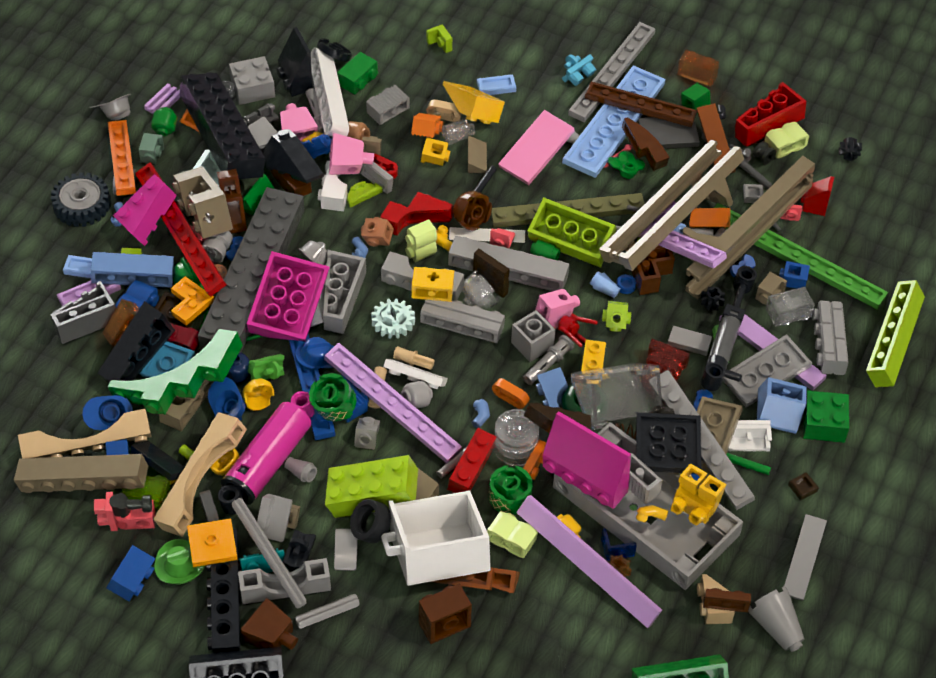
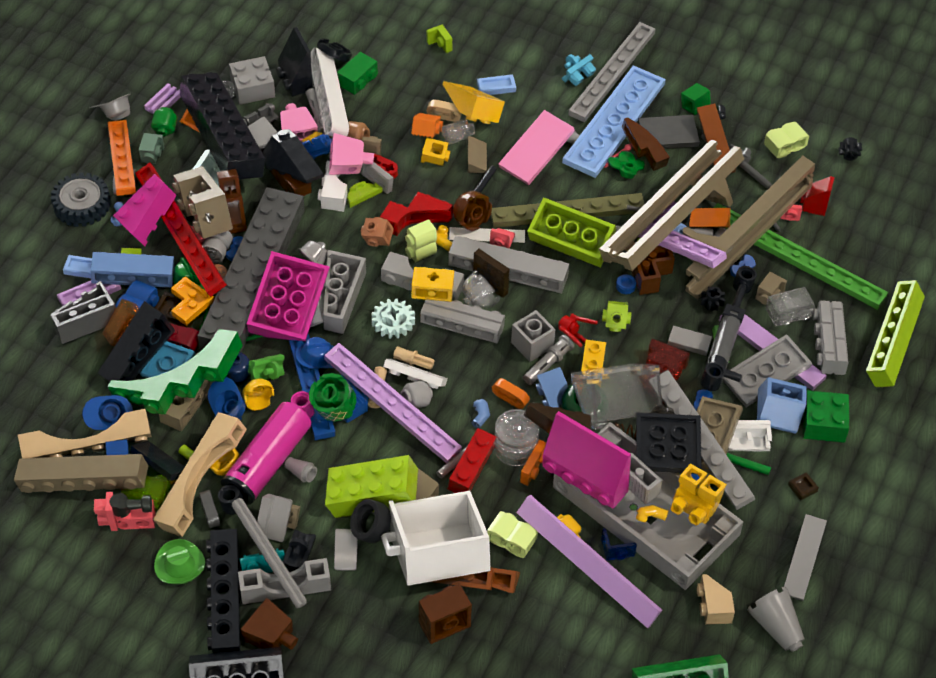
(130, 573): blue brick -> none
(212, 542): light orange plate -> none
(255, 194): green slope -> none
(326, 611): light grey axle -> none
(361, 248): medium blue arm -> none
(366, 433): light grey bracket -> none
(387, 104): light grey brick -> none
(509, 488): green brick -> none
(545, 249): green brick -> none
(556, 305): bright pink torso -> none
(604, 284): light blue cone -> none
(621, 565): clear orange gear -> none
(641, 104): reddish brown tile -> none
(698, 68): clear orange brick -> none
(727, 600): reddish brown plate -> none
(752, 192): light grey tile -> none
(764, 152): pearl dark grey wheel -> none
(773, 112): red wedge -> none
(795, 274): blue brick -> none

